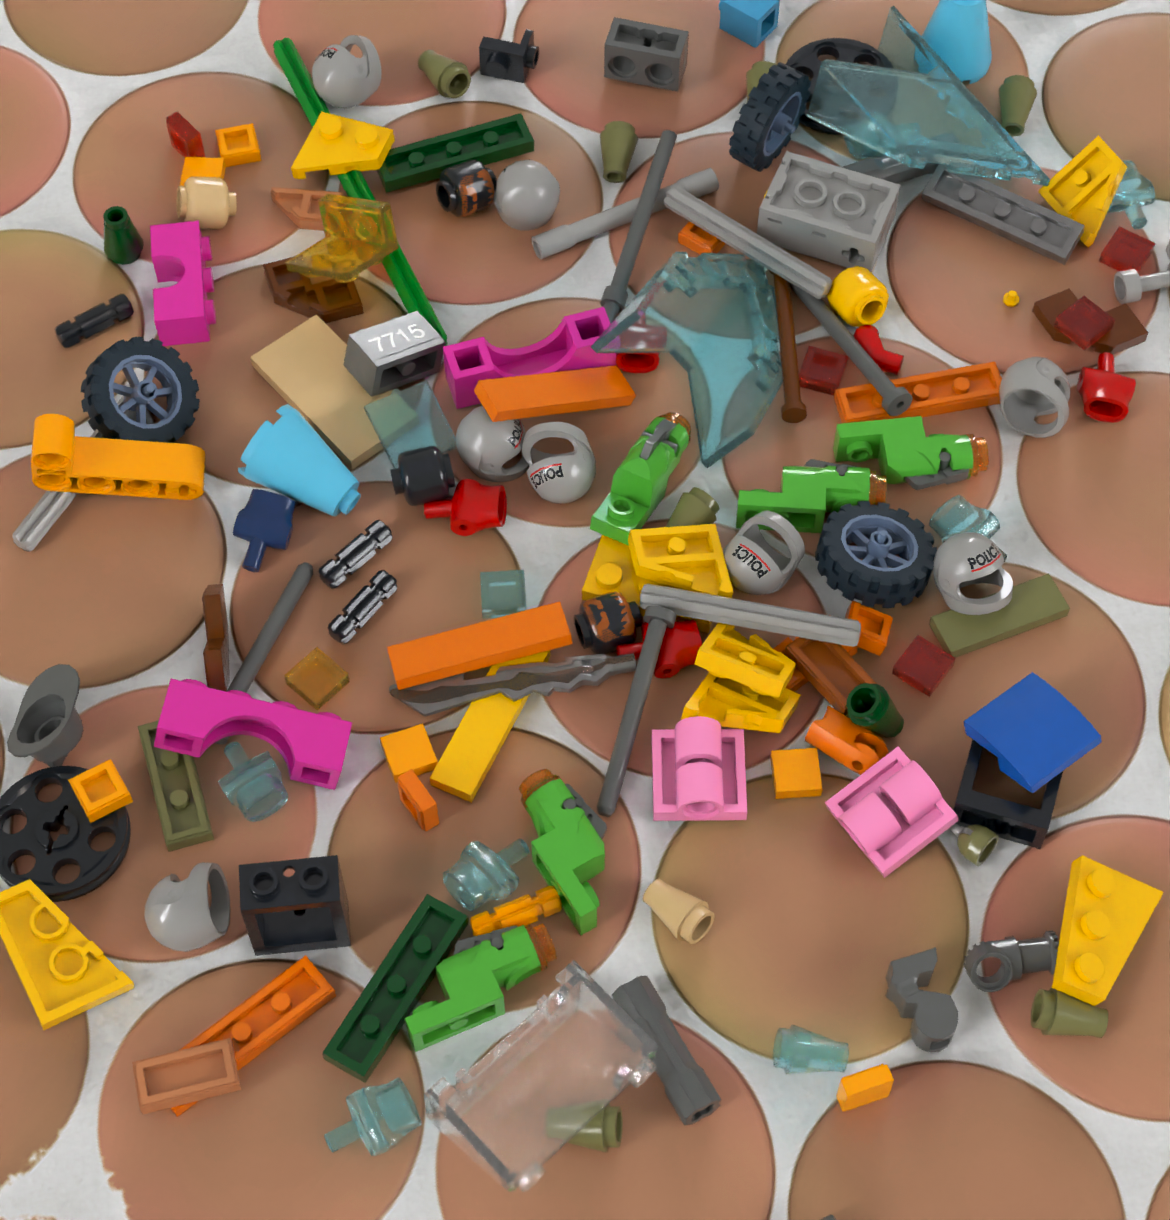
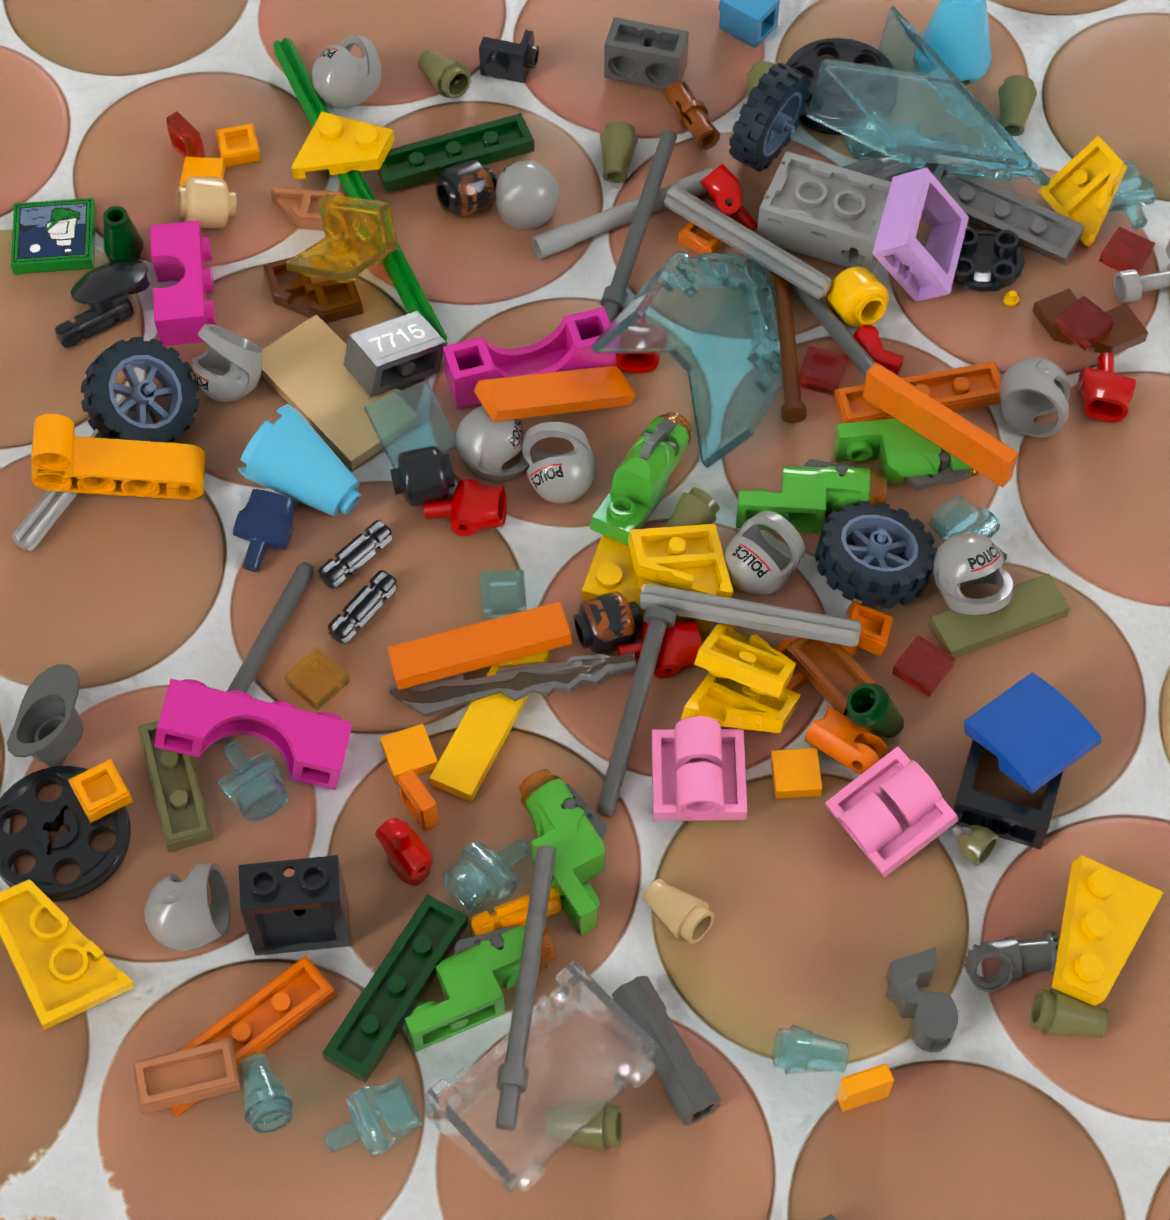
(53, 236): none -> tile
(110, 281): none -> black dish
(217, 646): reddish brown tile -> none
(228, 366): none -> light grey helmet
(265, 1098): none -> clear light blue cone
(405, 851): none -> red piece
(513, 1074): none -> flat silver bar
(692, 114): none -> dark orange pin
(723, 185): none -> red piece
(928, 269): none -> lavender window
(940, 424): none -> orange tile
(989, 260): none -> black dish

